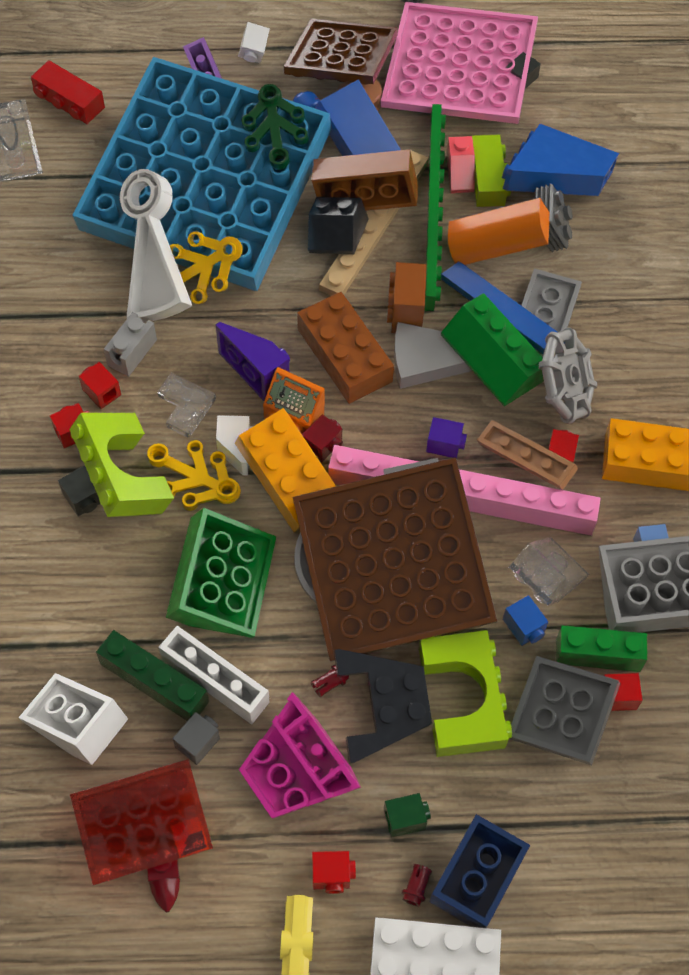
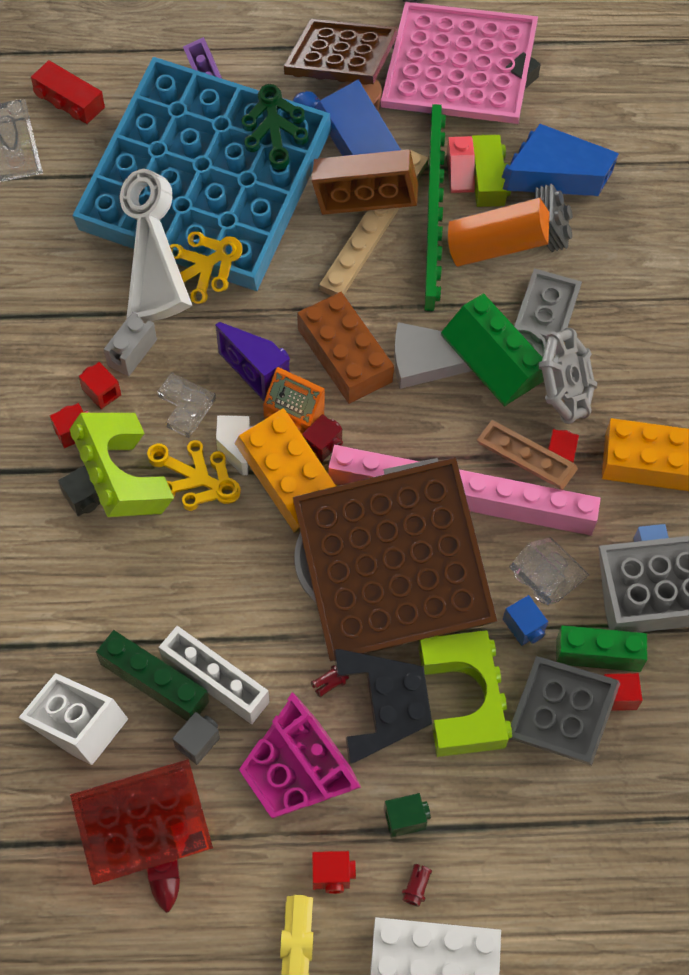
(221, 575): green slope -> none
(253, 42): white brick -> none
(336, 225): black slope -> none
(407, 295): dark orange brick -> none
(446, 437): dark purple brick -> none
(472, 285): blue tile -> none
(479, 873): dark blue brick -> none

